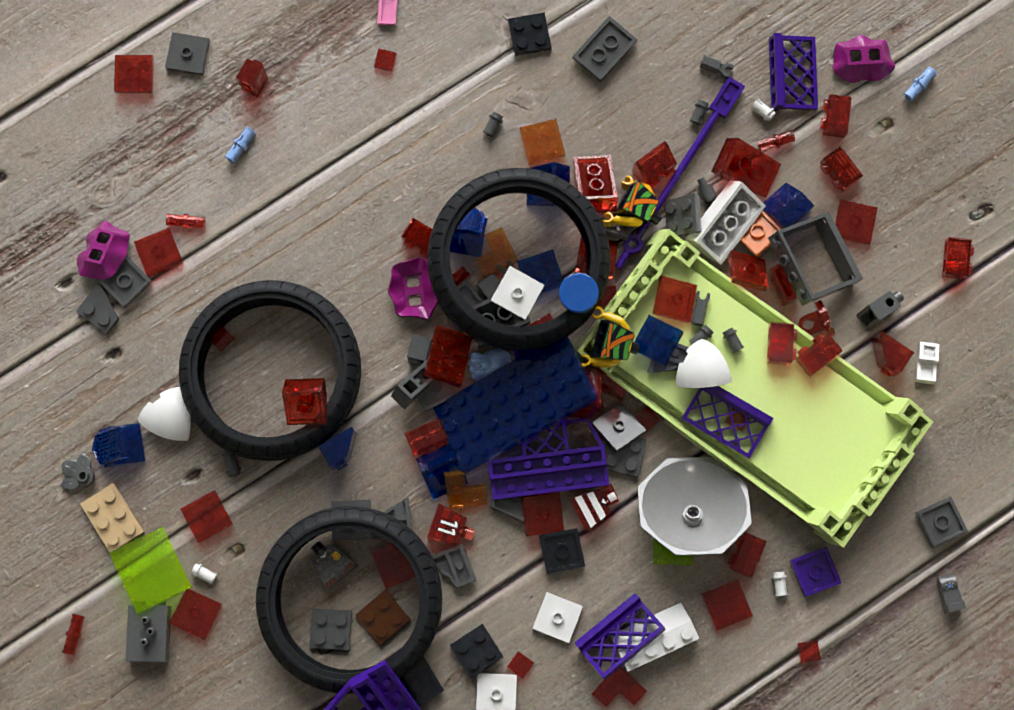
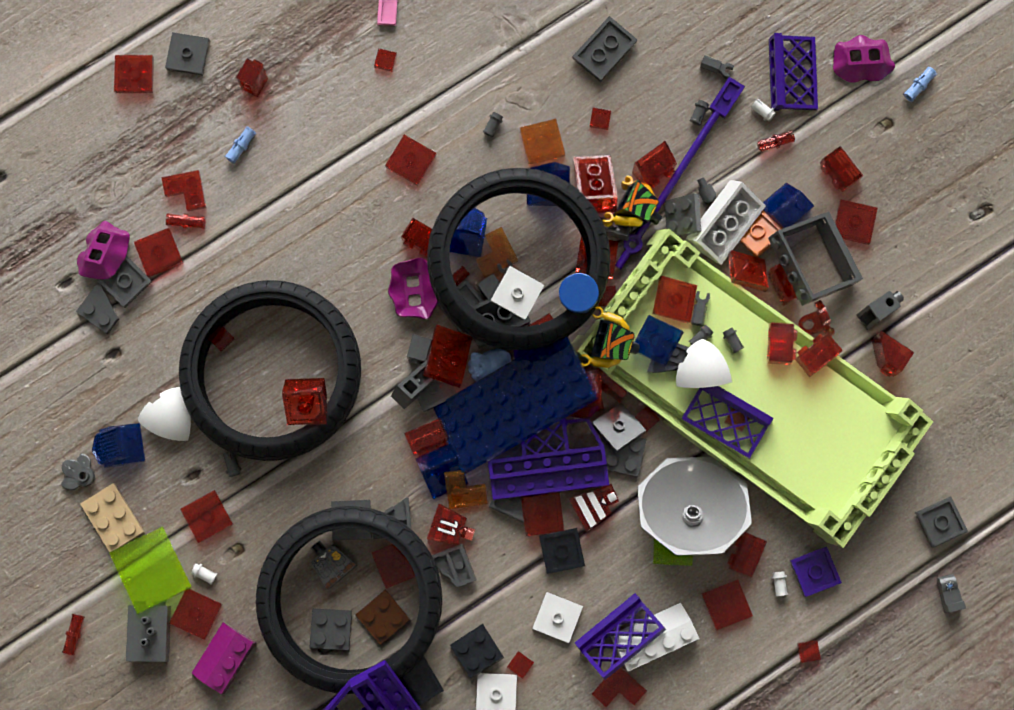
(187, 184): none -> clear red plate
(223, 658): none -> magenta slope
(339, 449): clear blue slope -> none
(410, 160): none -> clear red plate
(529, 34): black plate -> none
(543, 269): clear blue plate -> none
(600, 118): none -> clear red tile
(746, 164): clear red slope -> none
(836, 115): clear red brick -> none
(927, 363): white slope -> none
(957, 258): clear red brick -> none

